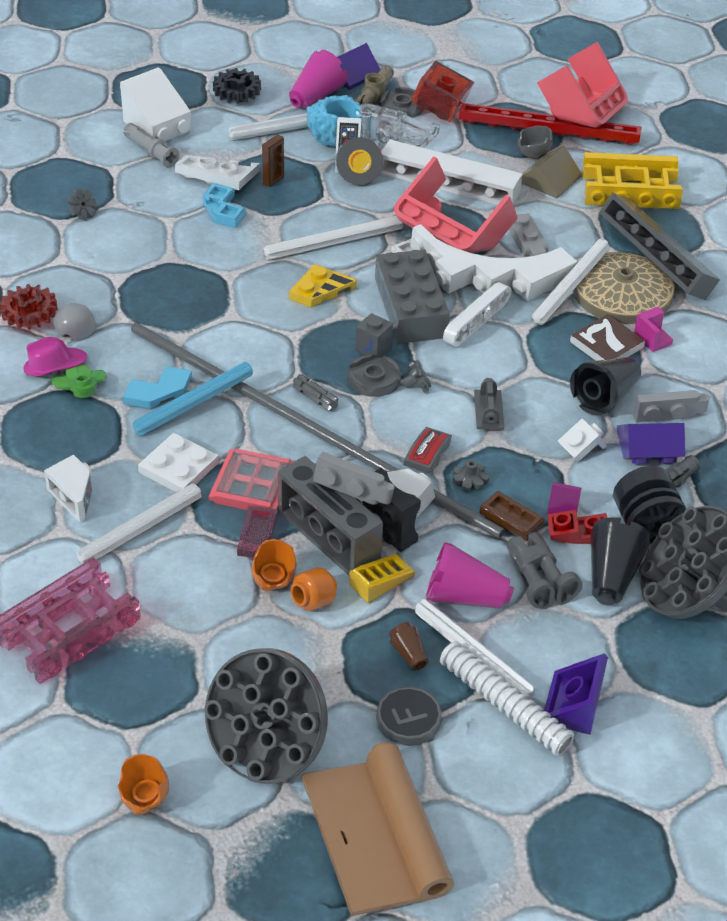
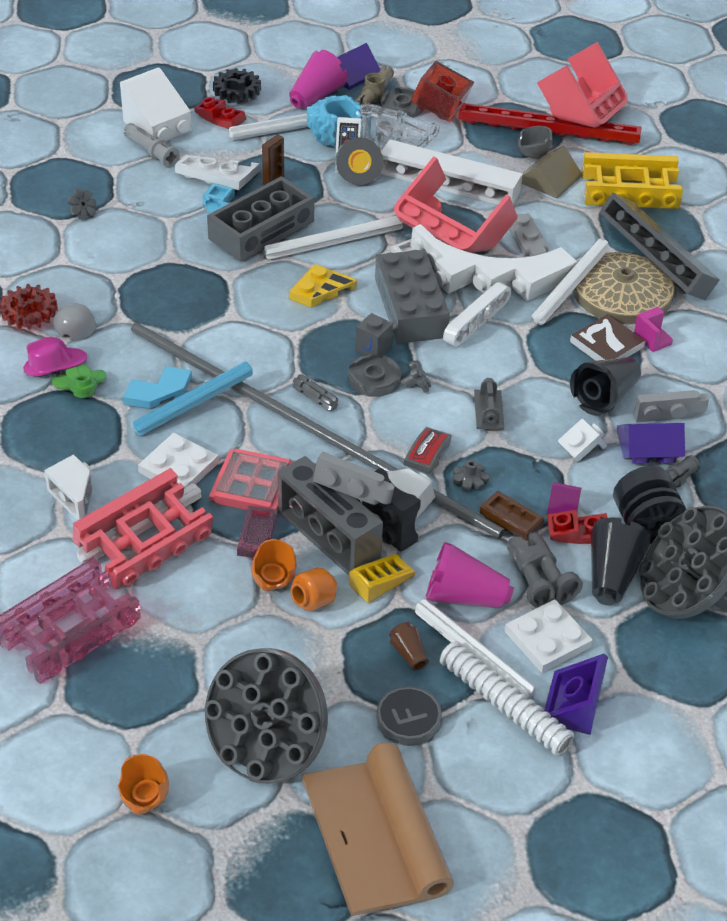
(129, 511): none -> coral fence
(218, 114): none -> red slope
(260, 218): none -> dark grey brick
(548, 636): none -> white plate

